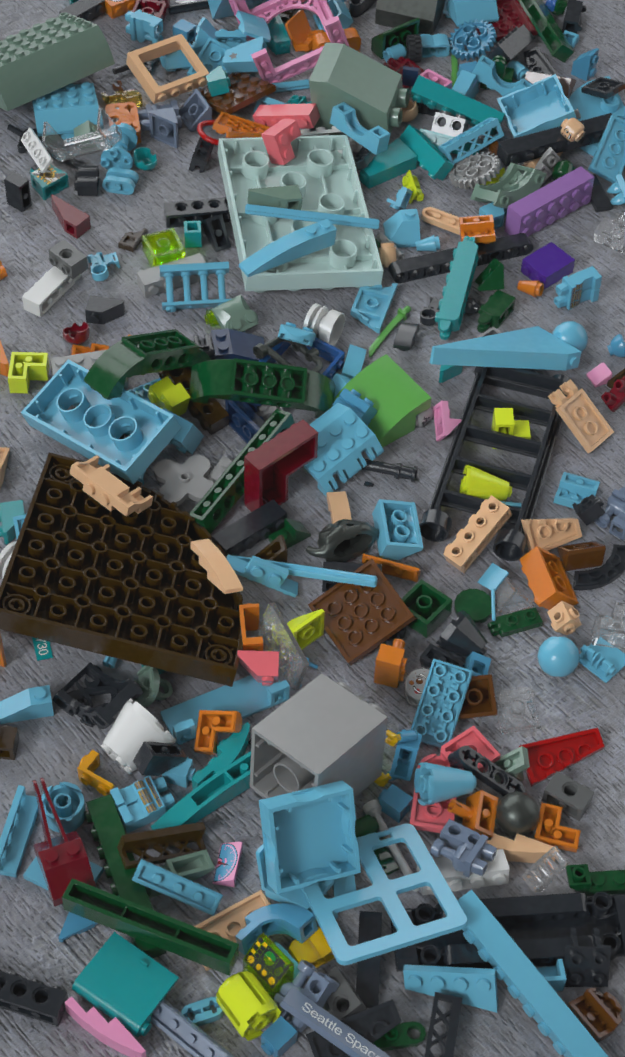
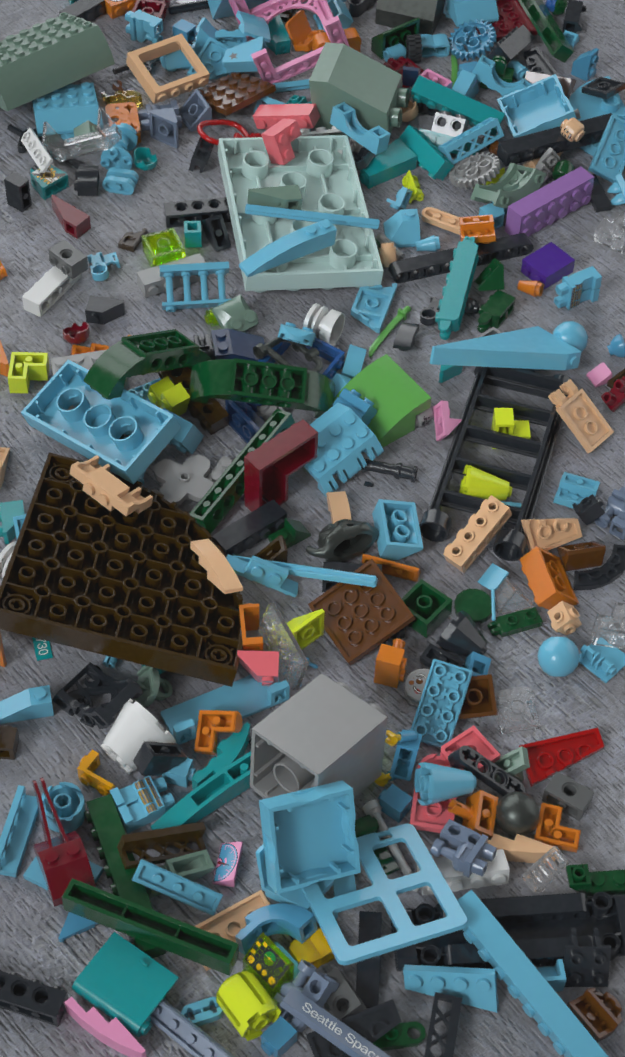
(218, 82): teal slope -> none
(238, 127): orange wing -> none

